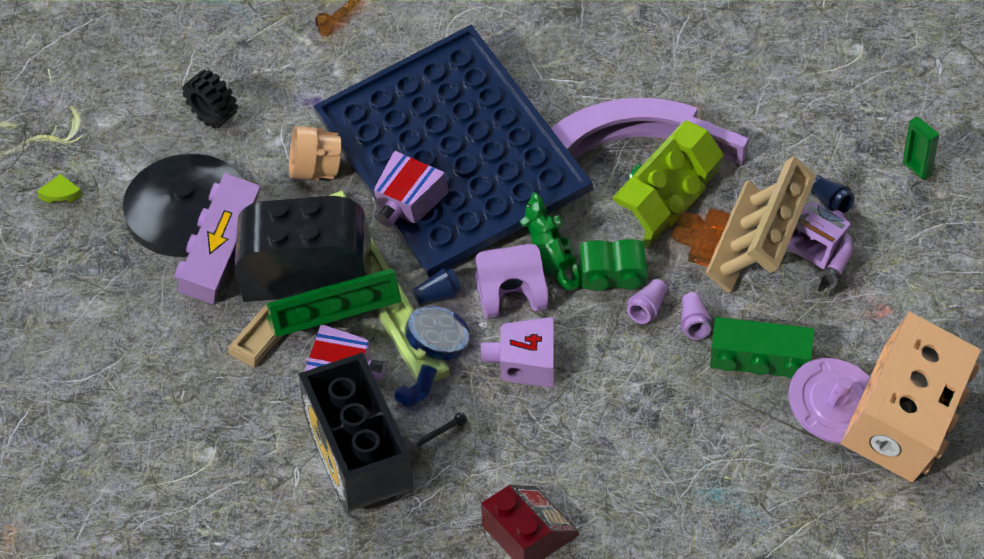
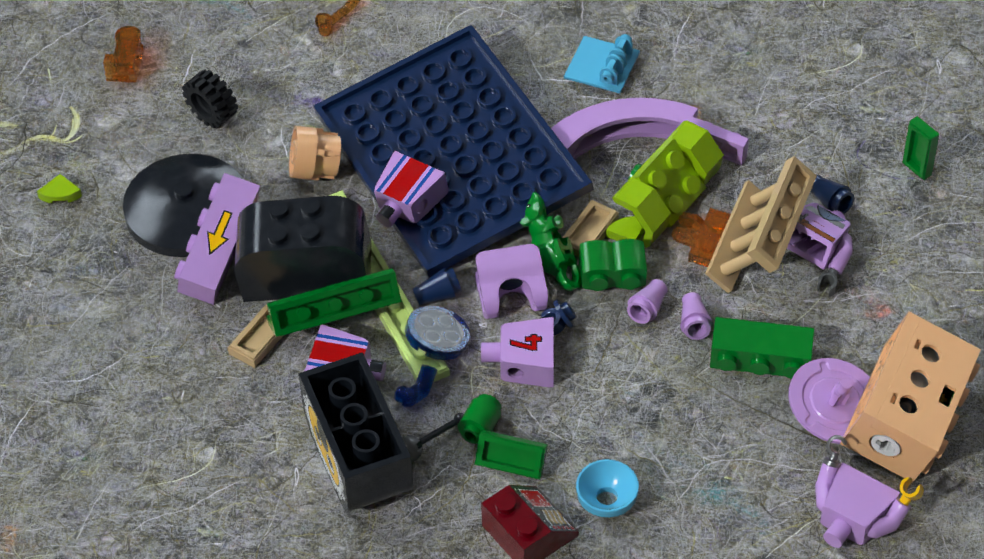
(127, 57): none -> clear orange leg
(480, 415): none -> green brick
(511, 454): none -> green tile
(562, 314): none -> dark blue plate
(591, 224): none -> tan tile
(603, 63): none -> medium azure hinge
(607, 477): none -> medium azure piece
(625, 229): none -> lime tile
(857, 504): none -> lavender torso

